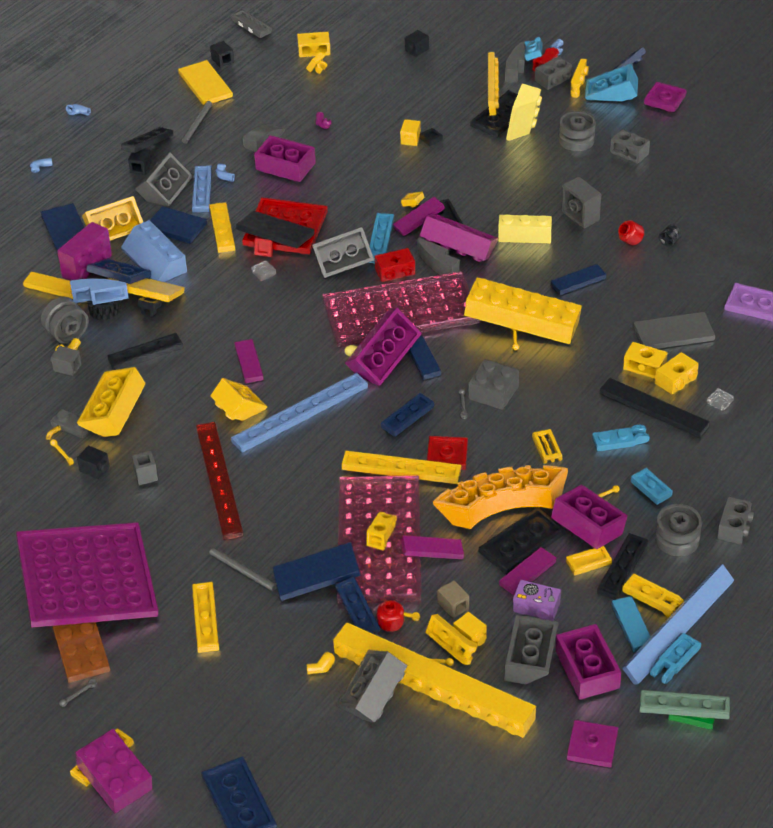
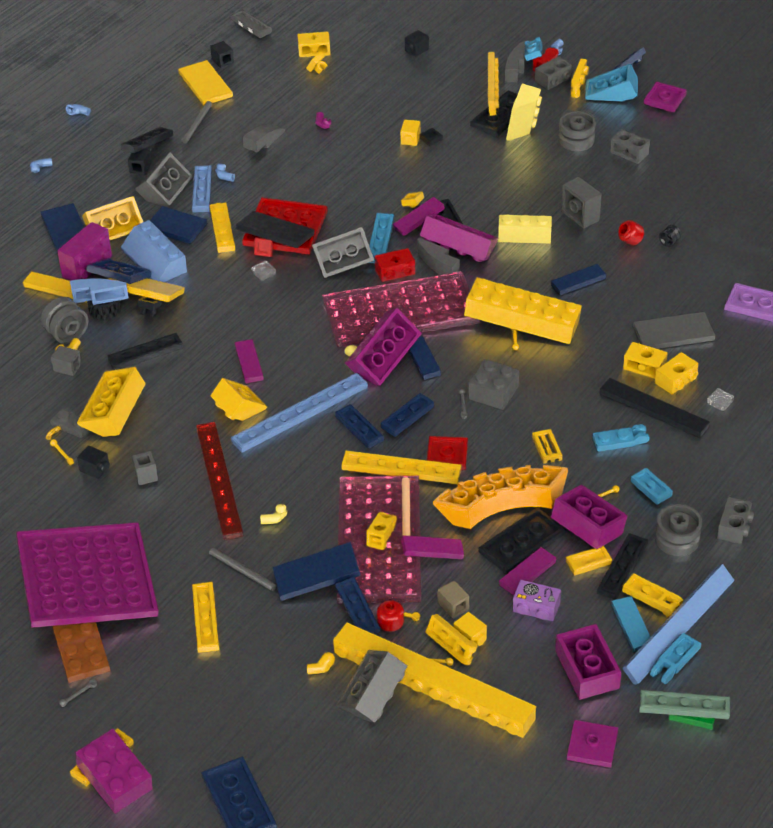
(276, 517): none -> light yellow arm
(285, 158): magenta brick -> none
(359, 426): none -> dark blue tile
(405, 506): none -> light nougat bar
(530, 649): dark grey slope -> none

